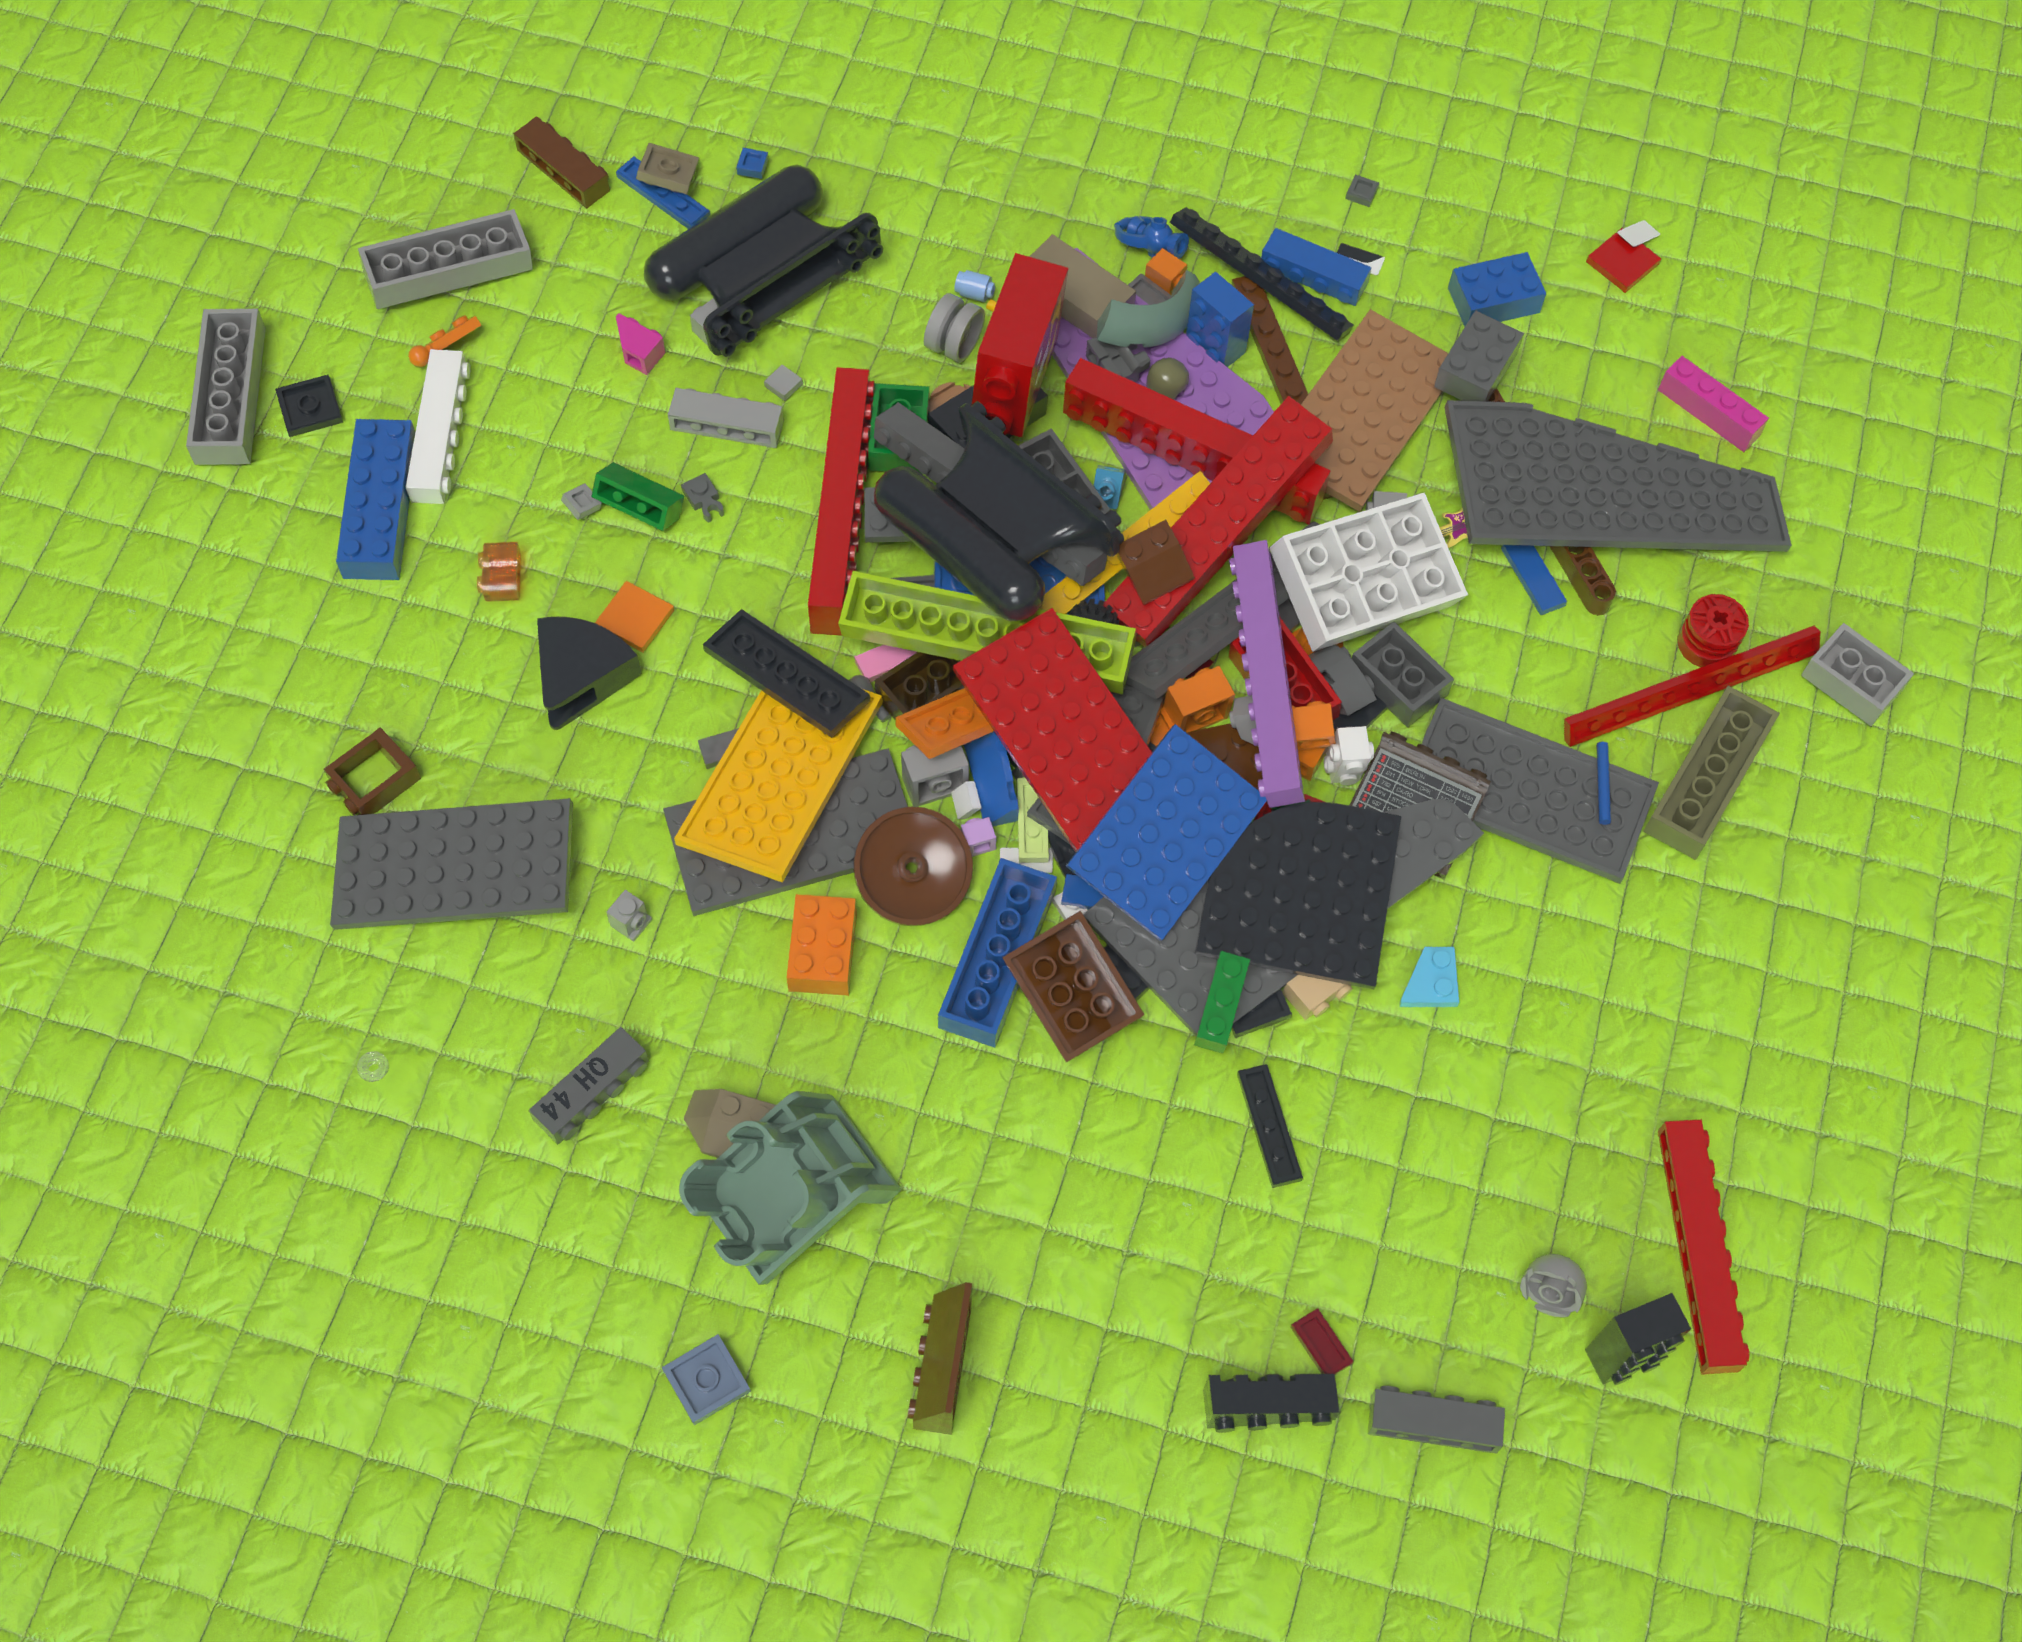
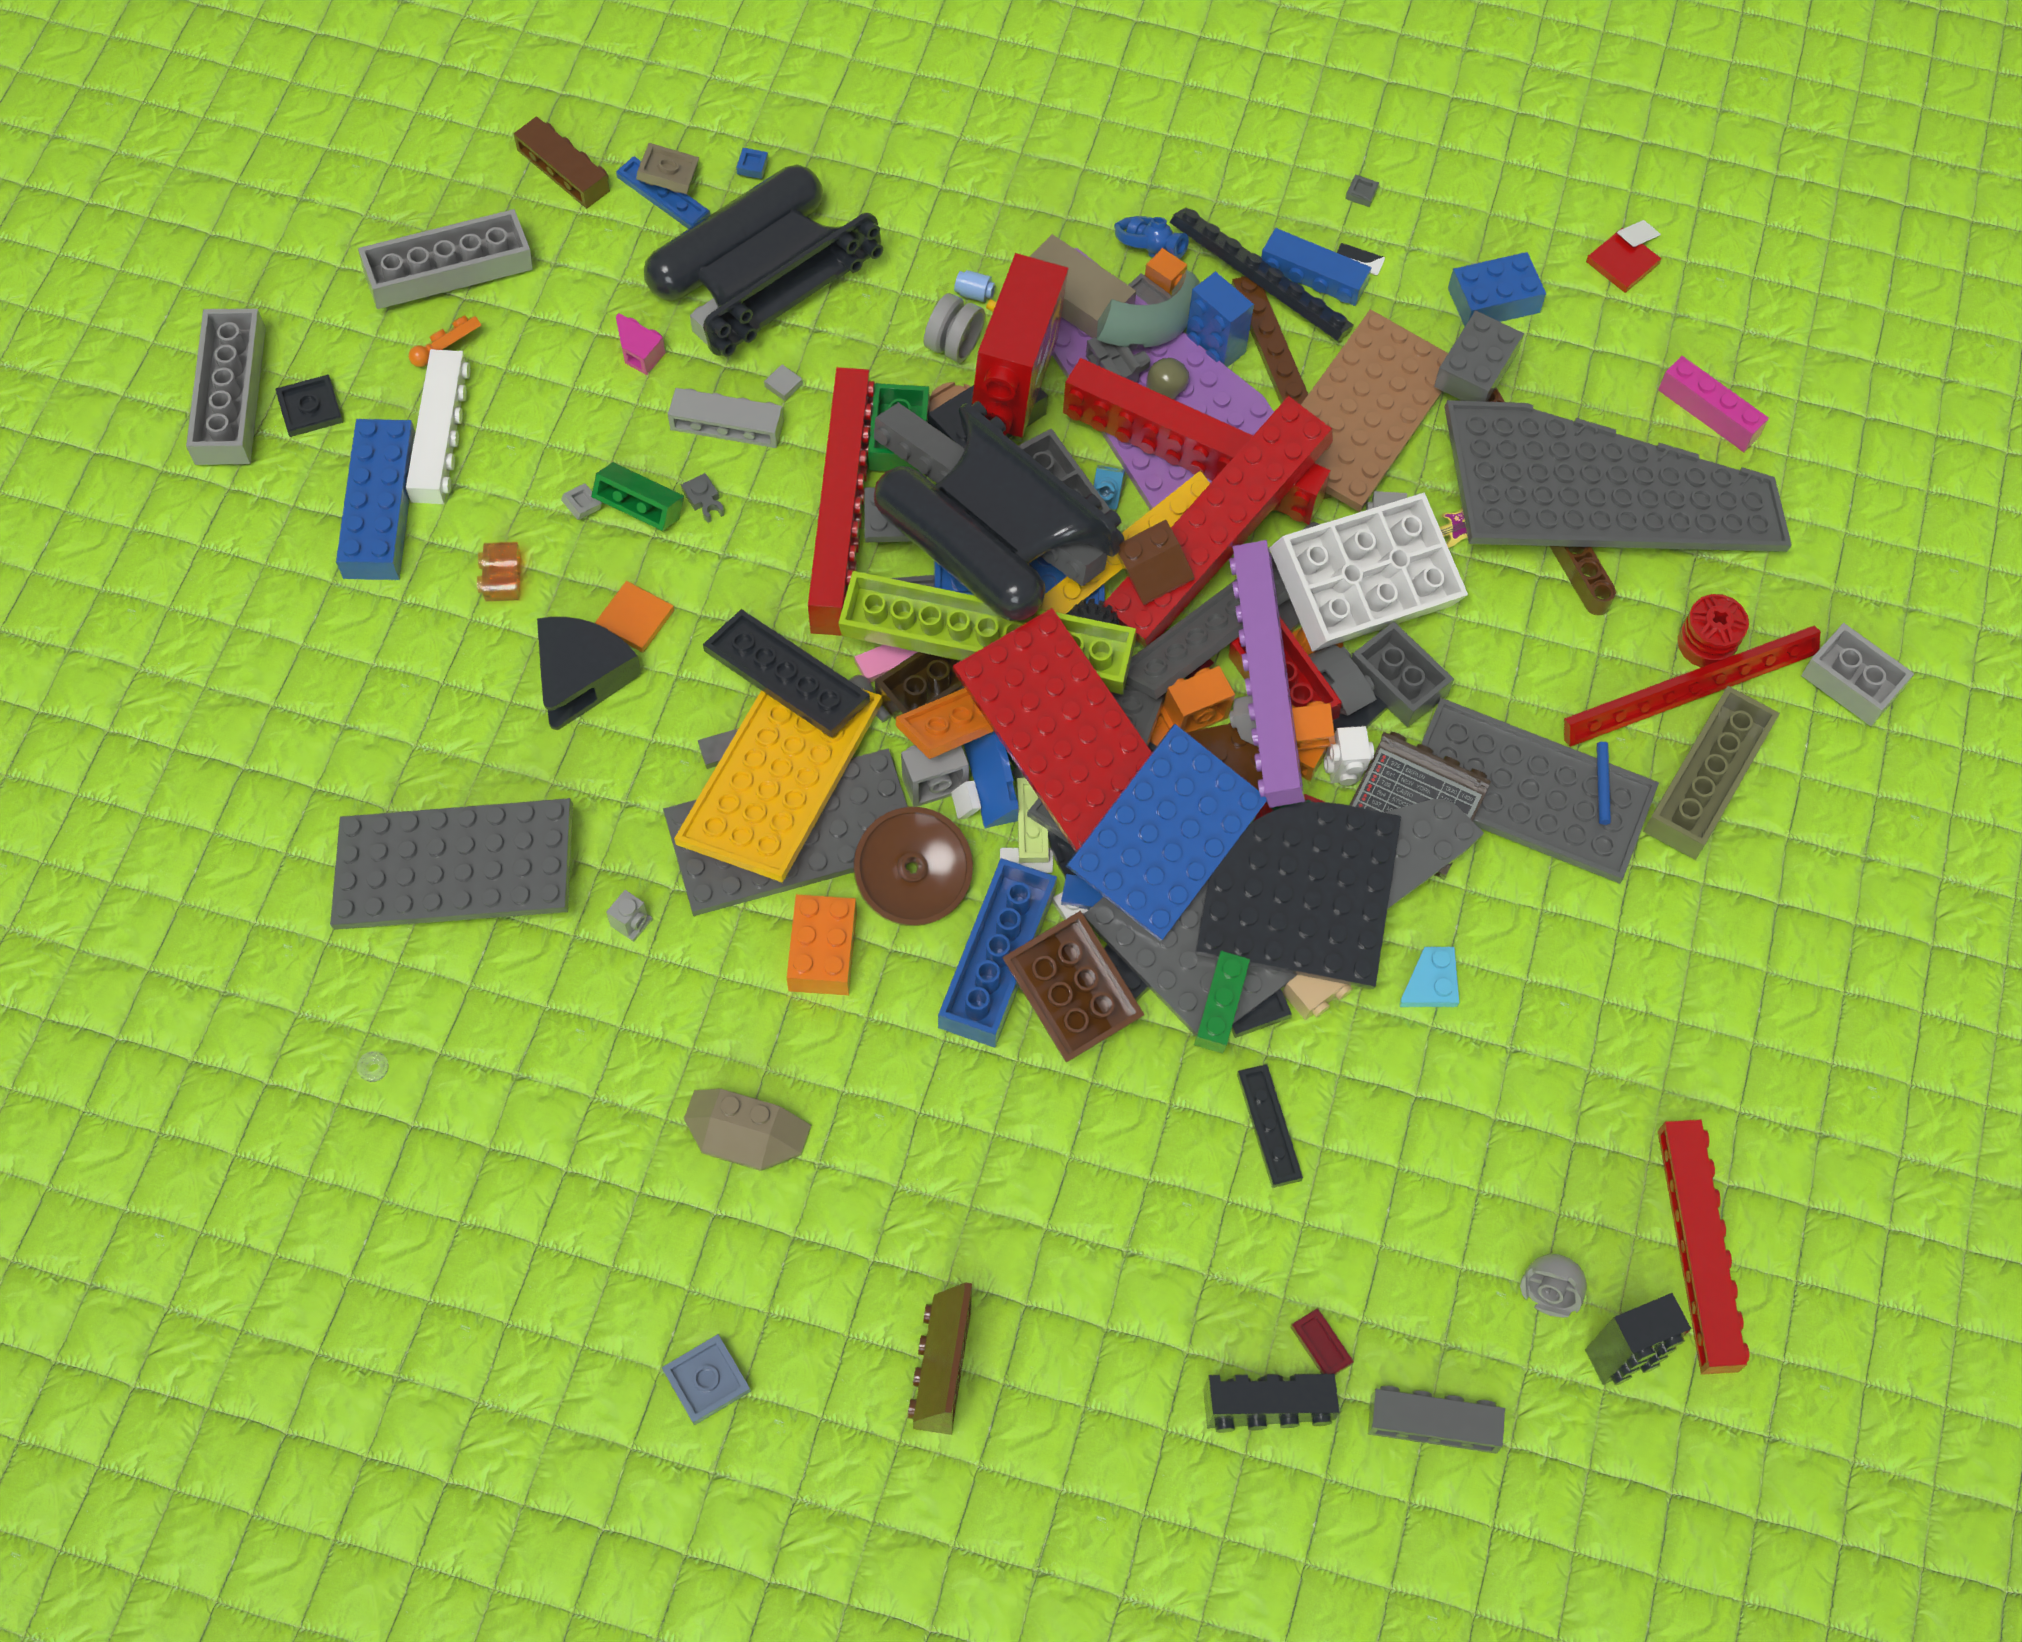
(384, 793): reddish brown window -> none
(589, 1086): dark grey brick -> none
(785, 1182): sand green piece -> none
(979, 835): lavender plate -> none
(1535, 577): blue tile -> none

